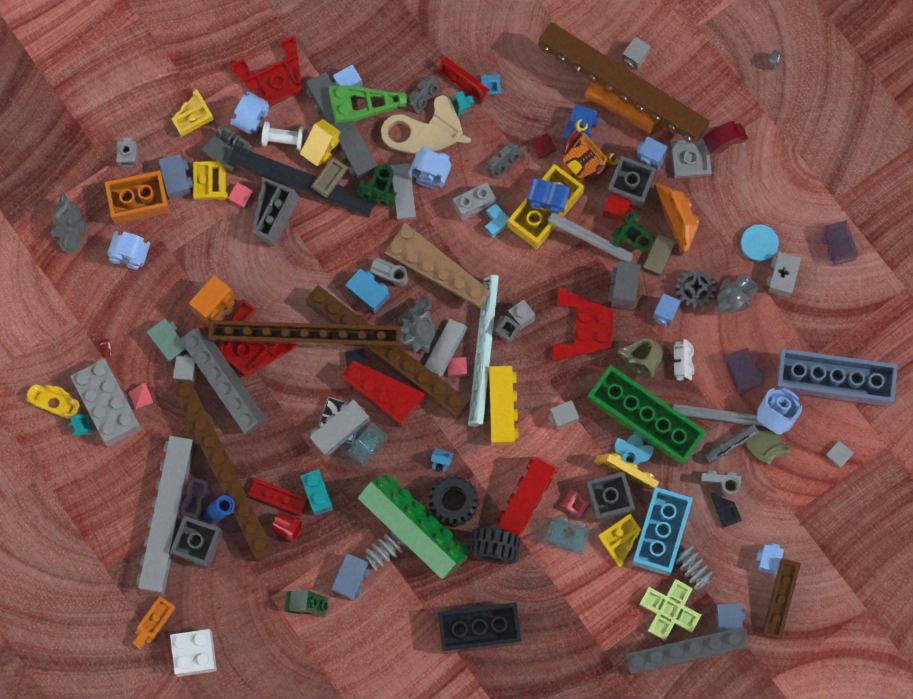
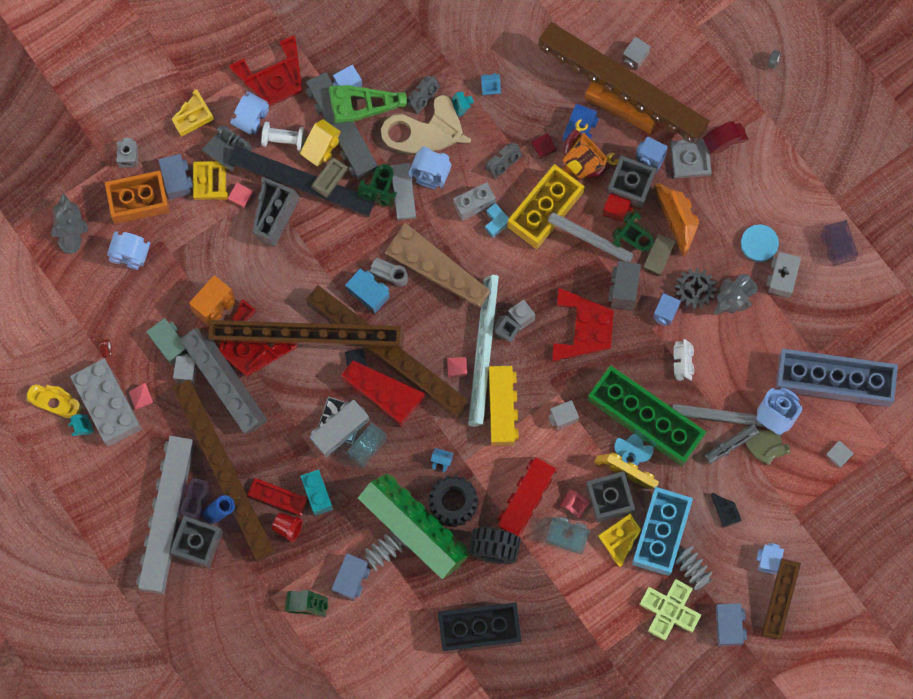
(153, 622): orange hinge -> none
(193, 652): white brick -> none
(418, 326): dark grey head -> none
(445, 347): light grey tile -> none
(463, 80): red tile -> none
(548, 195): blue brick -> none
(642, 357): olive piece -> none
(688, 651): dark grey brick -> none
(715, 479): light grey plate -> none
(743, 371): clear purple brick -> none

